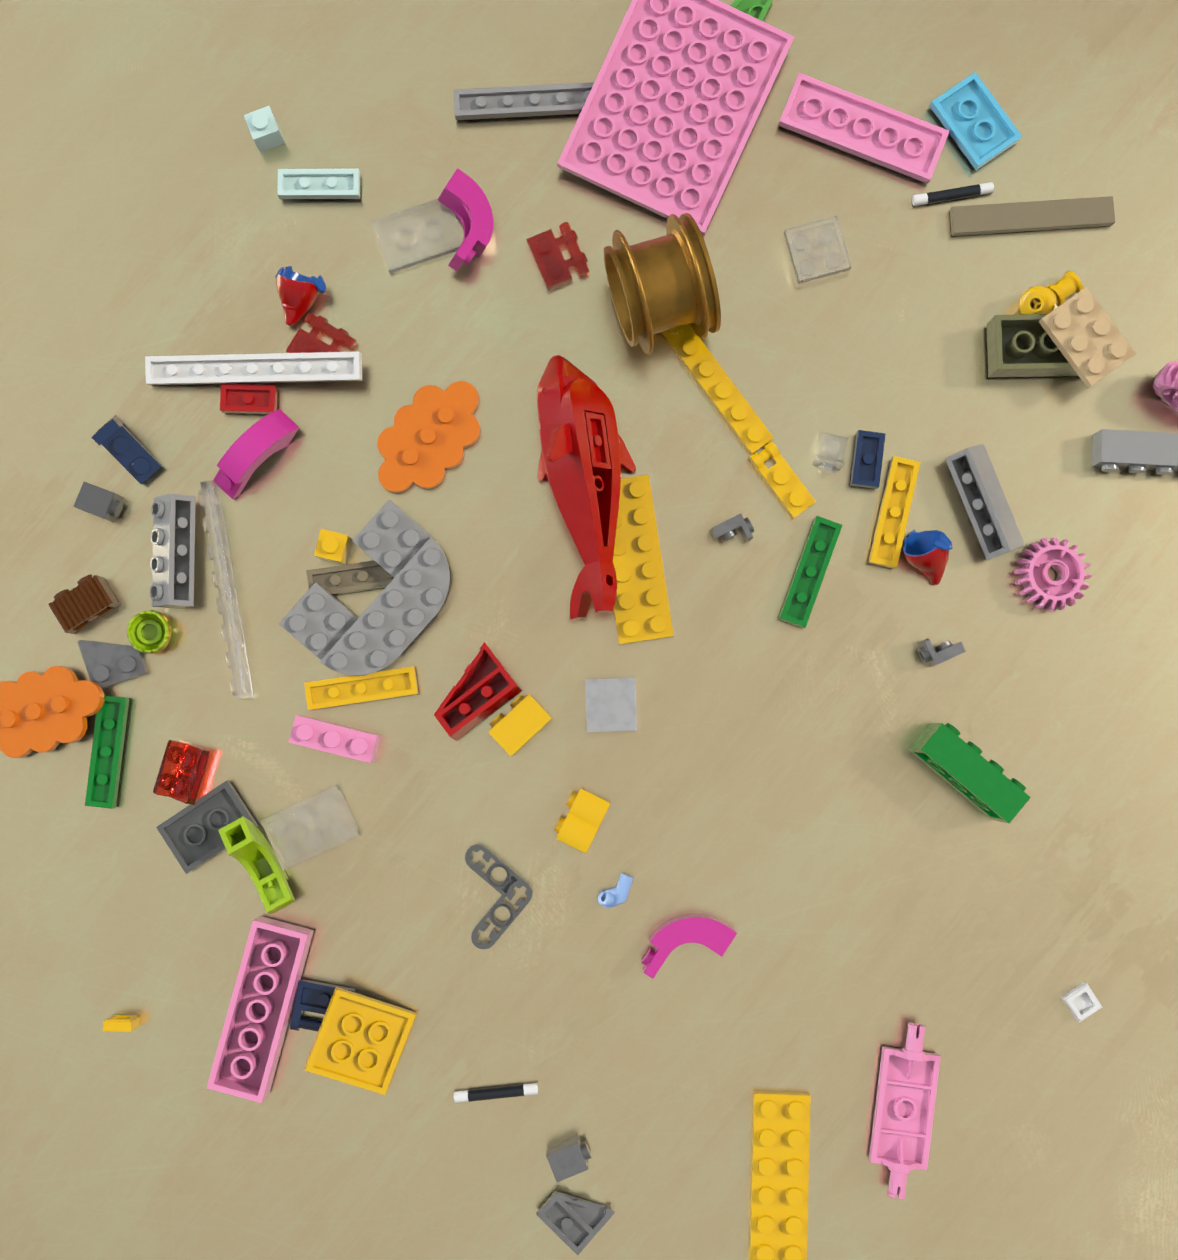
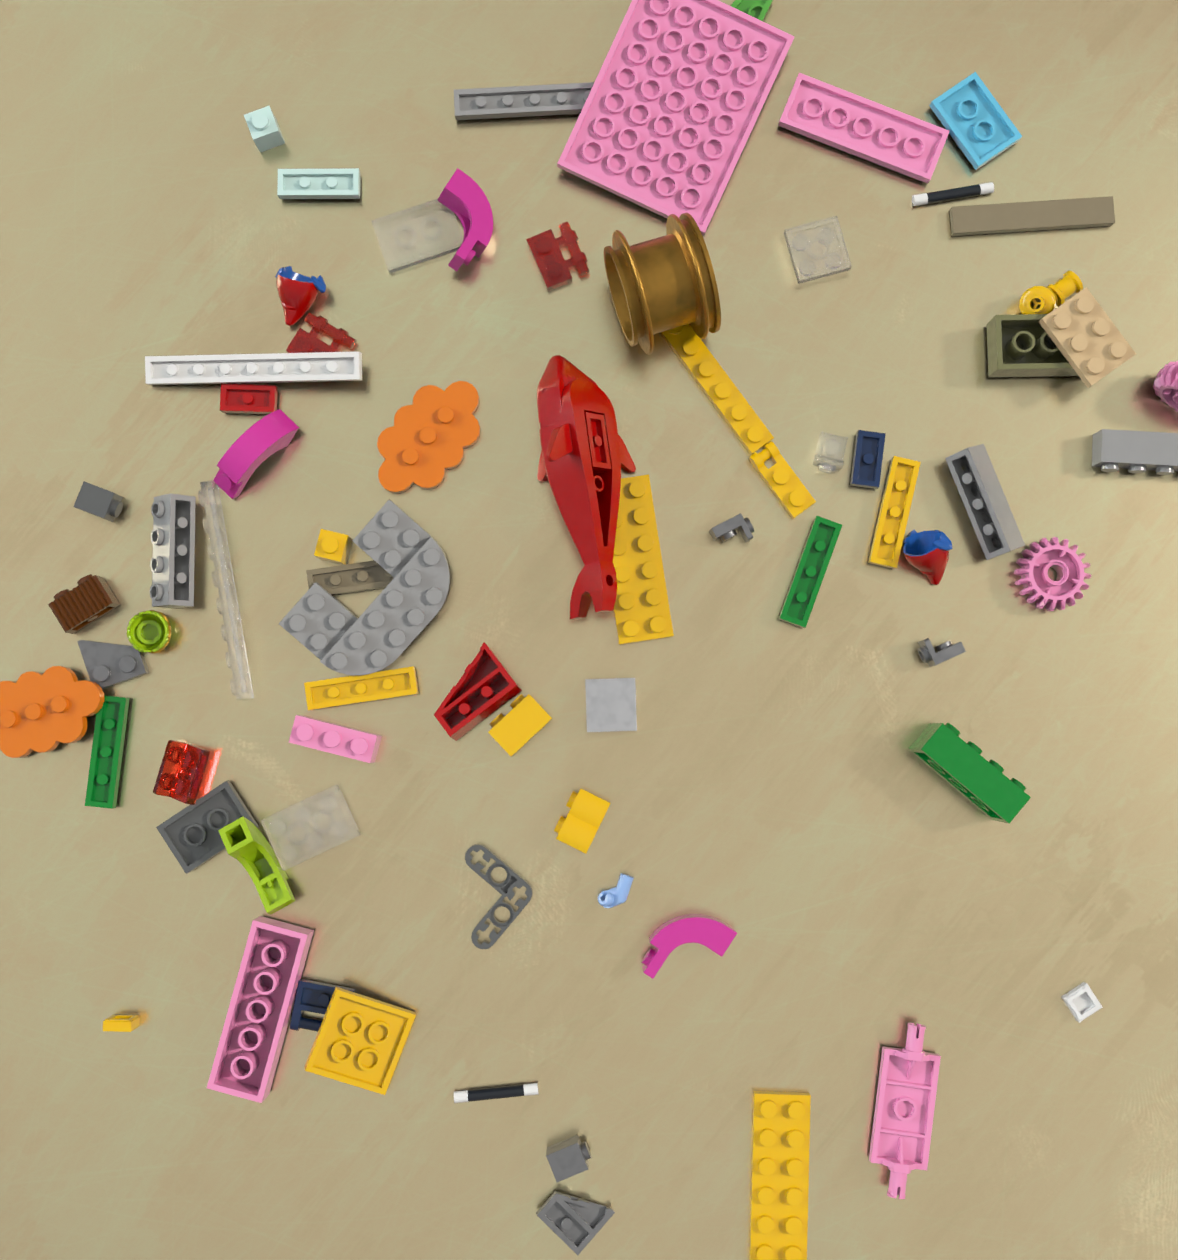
(126, 449): dark blue bracket -> none

